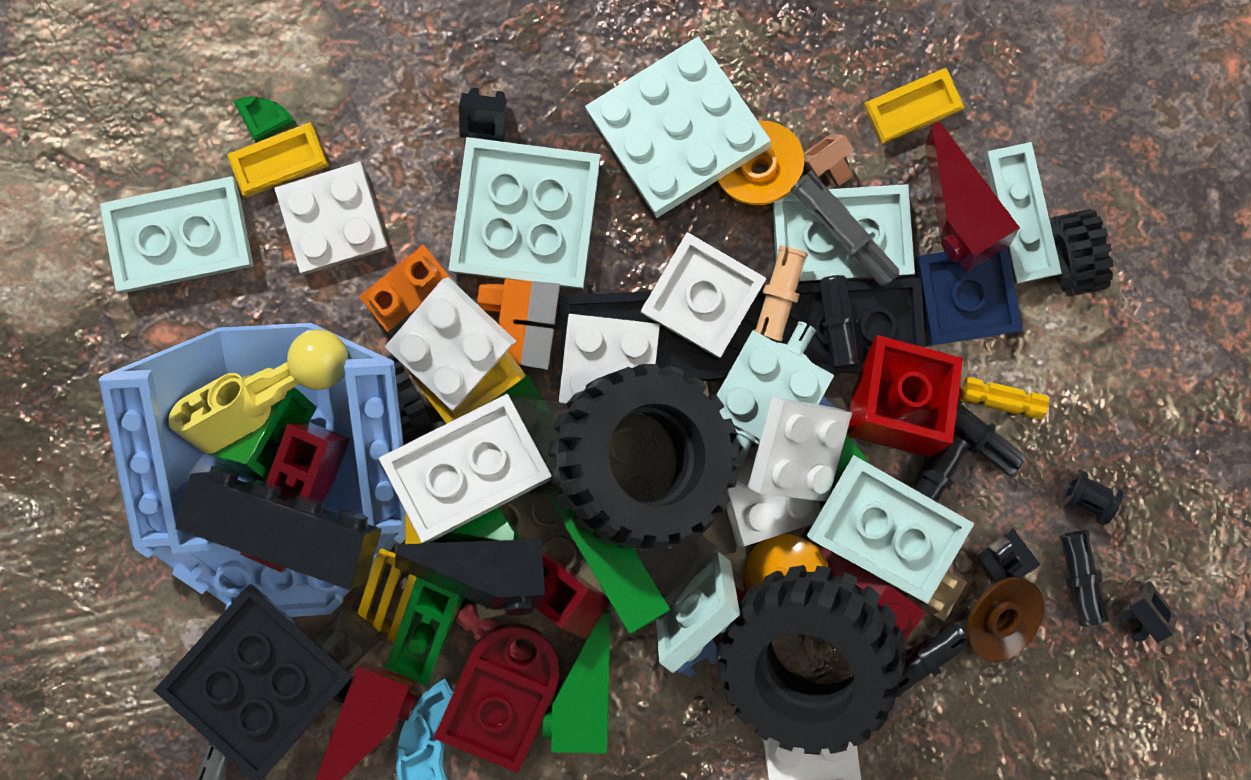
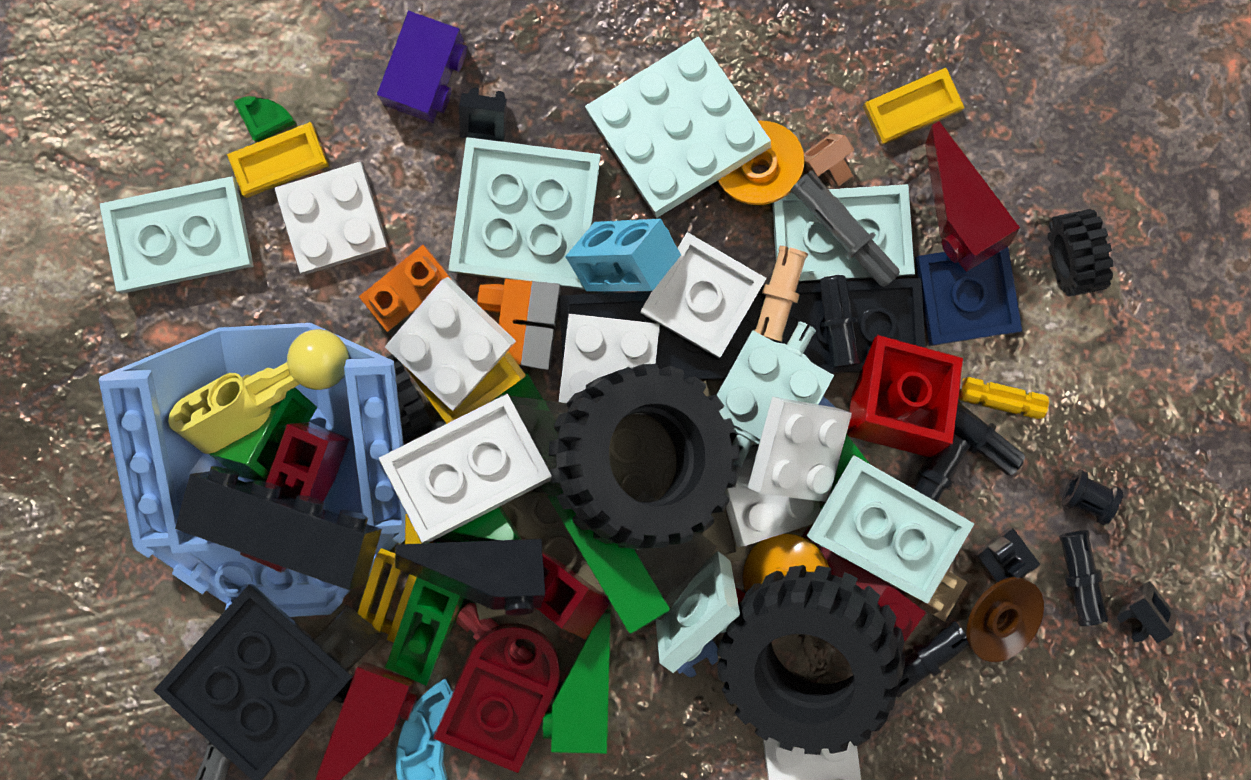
(422, 67): none -> dark purple brick
(623, 255): none -> medium azure brick
(1018, 187): light aqua plate -> none

